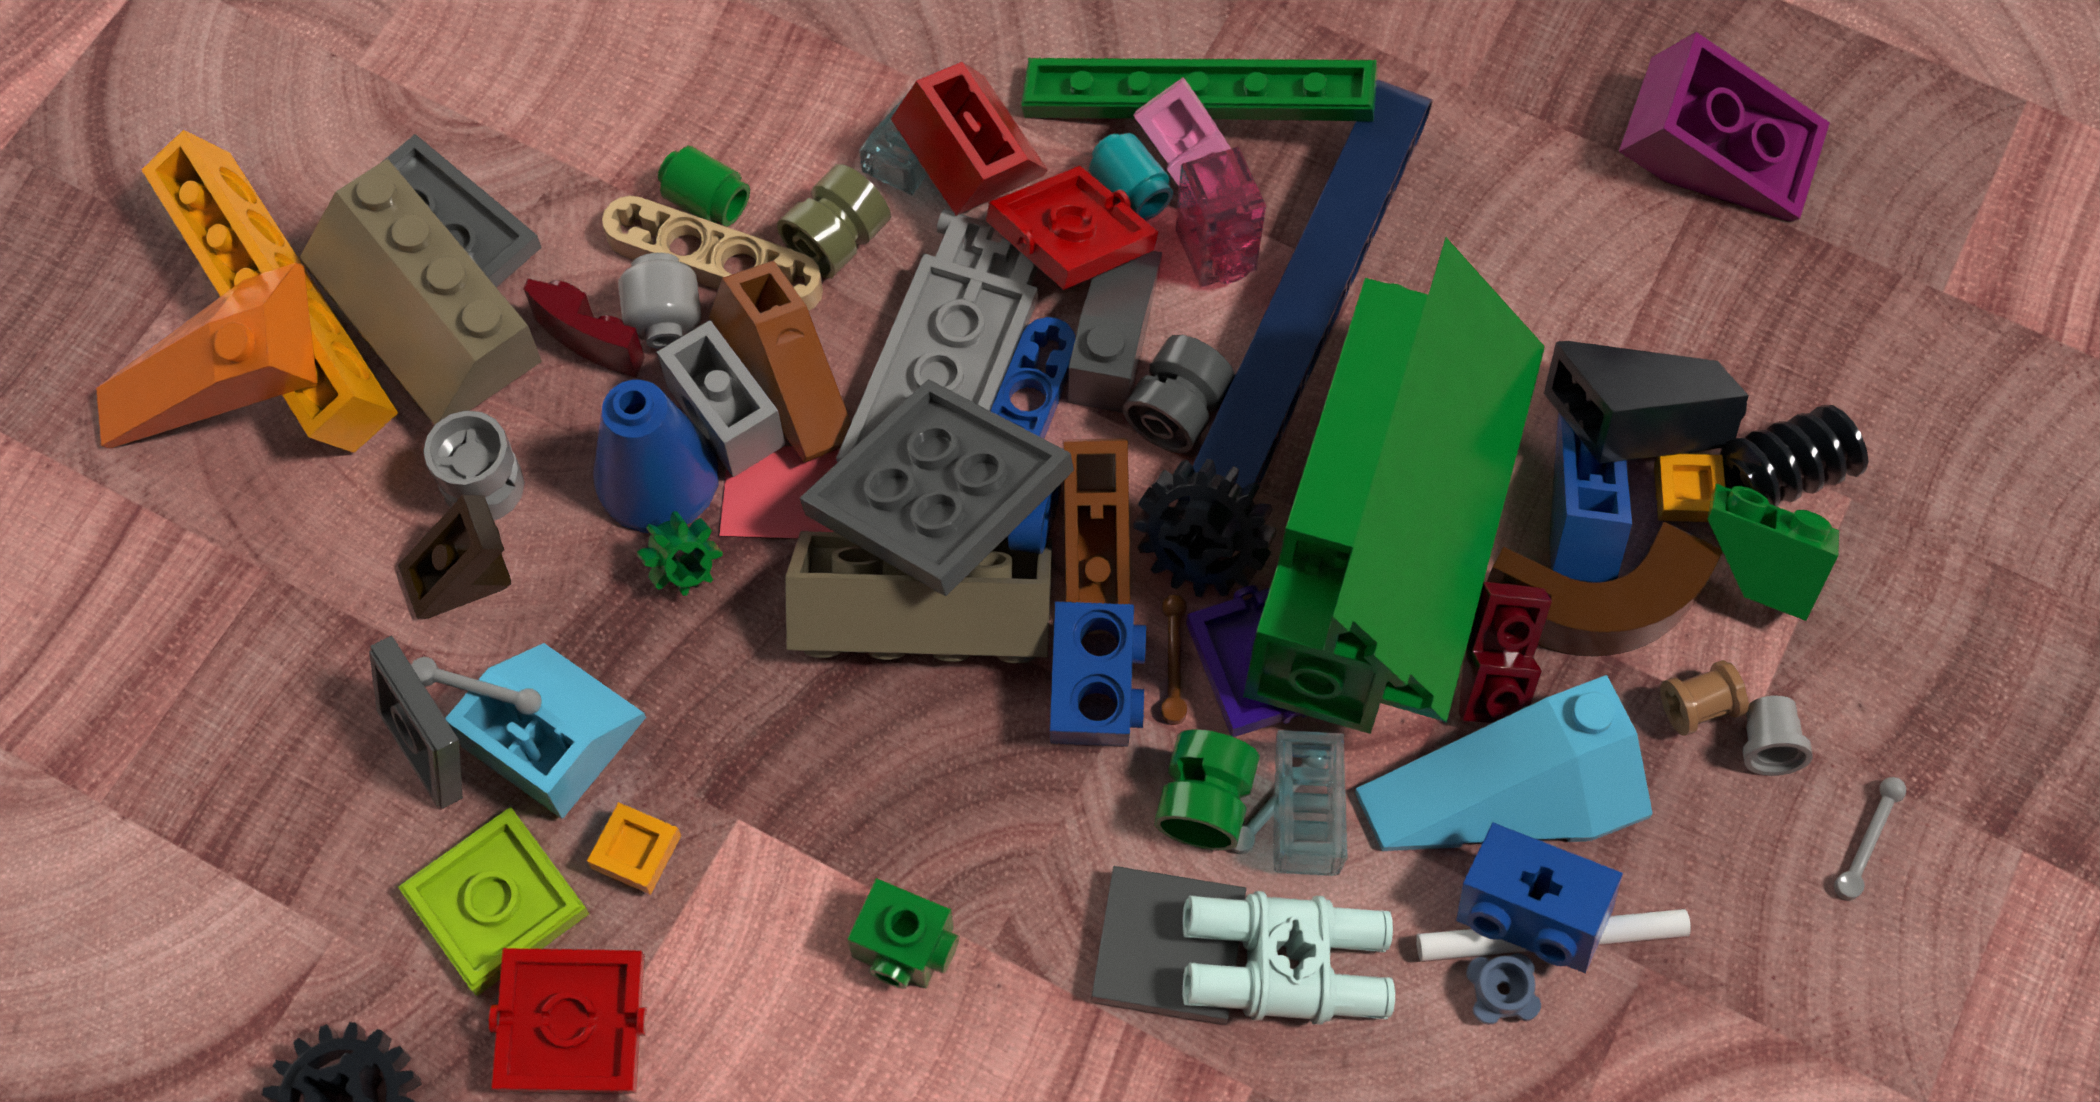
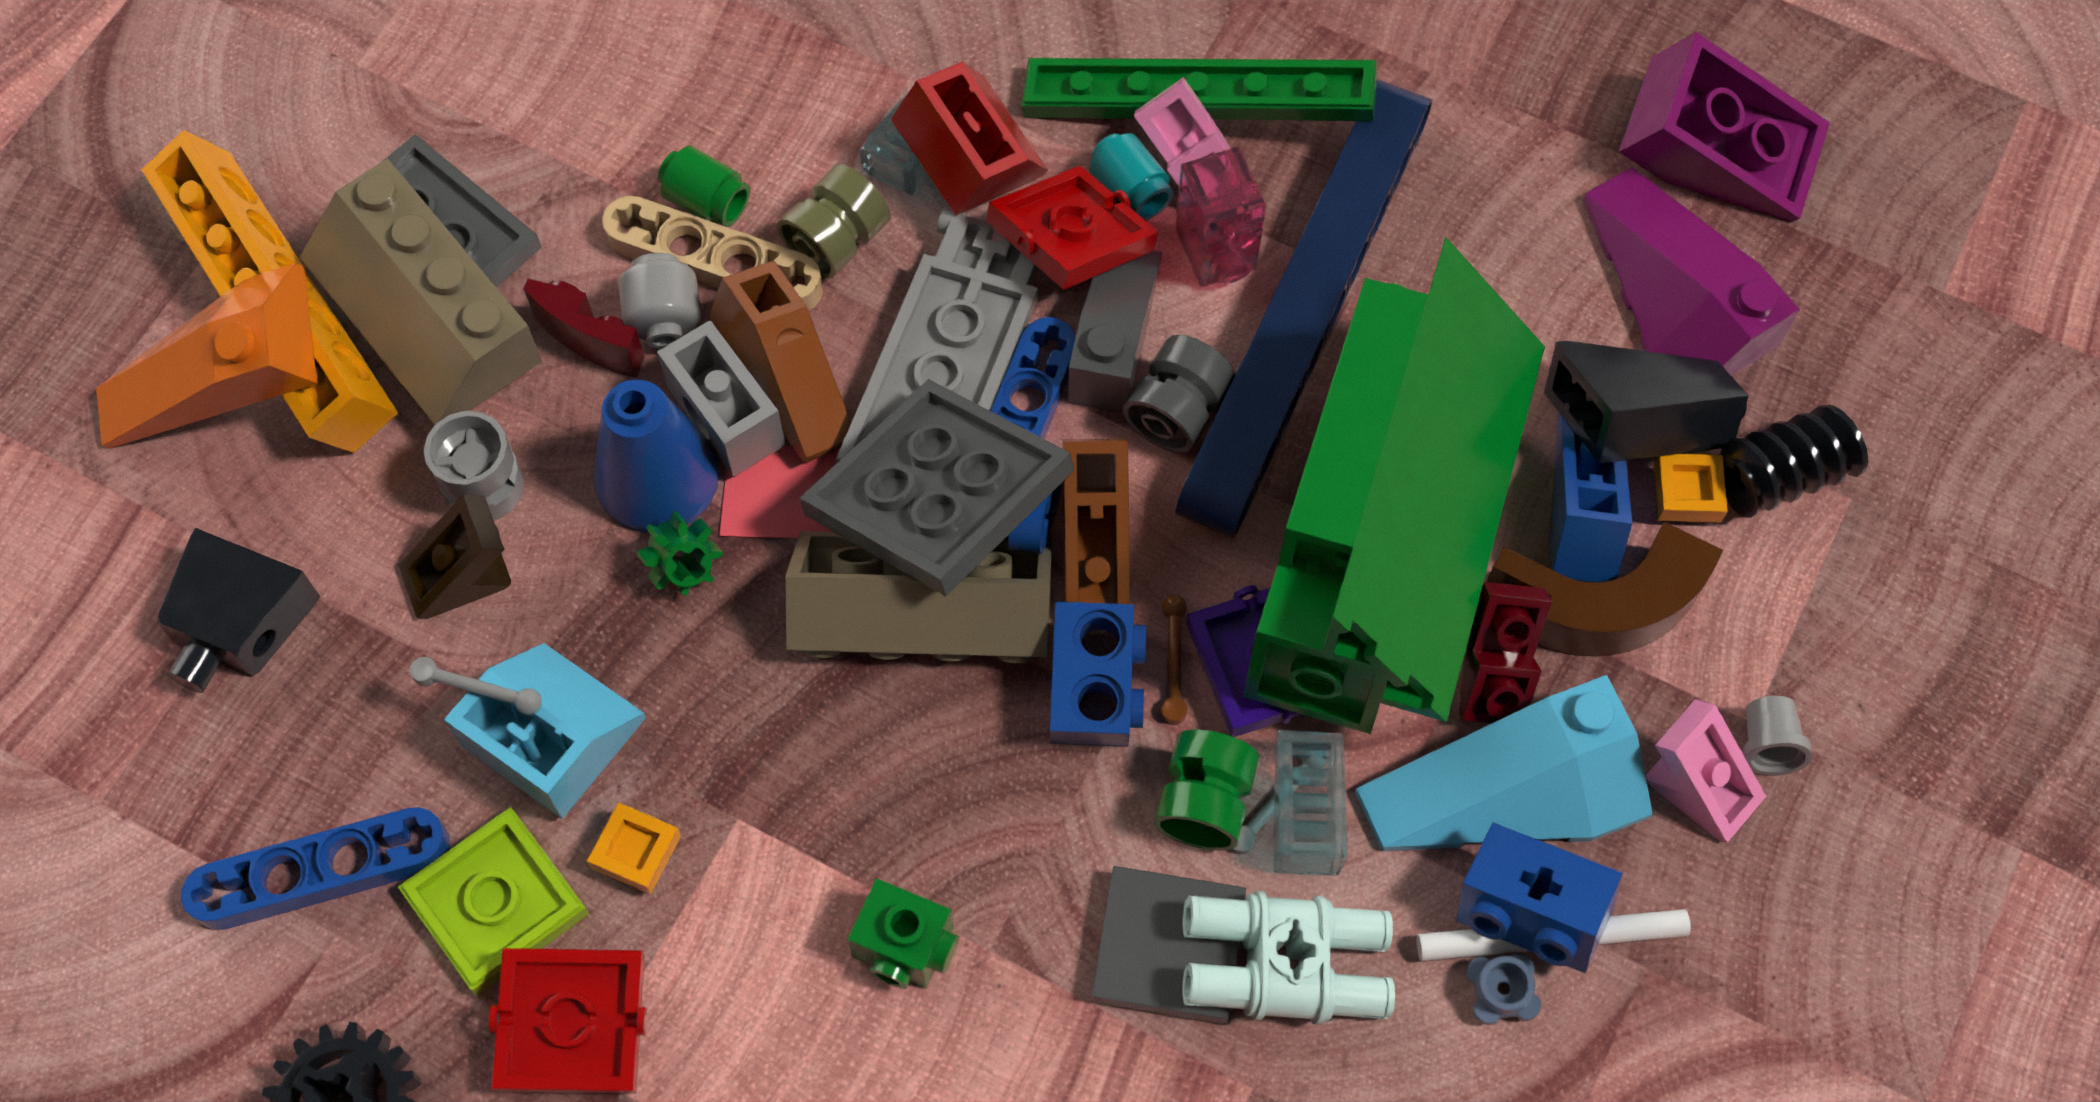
(230, 609): none -> black torso
(315, 858): none -> blue beam
(416, 723): dark grey tile -> none
(1210, 525): black gear -> none
(1685, 279): none -> magenta wedge
(1704, 697): medium nougat bush -> none
(1706, 772): none -> bright pink slope
(1771, 551): green slope -> none
(1850, 884): light grey hinge -> none

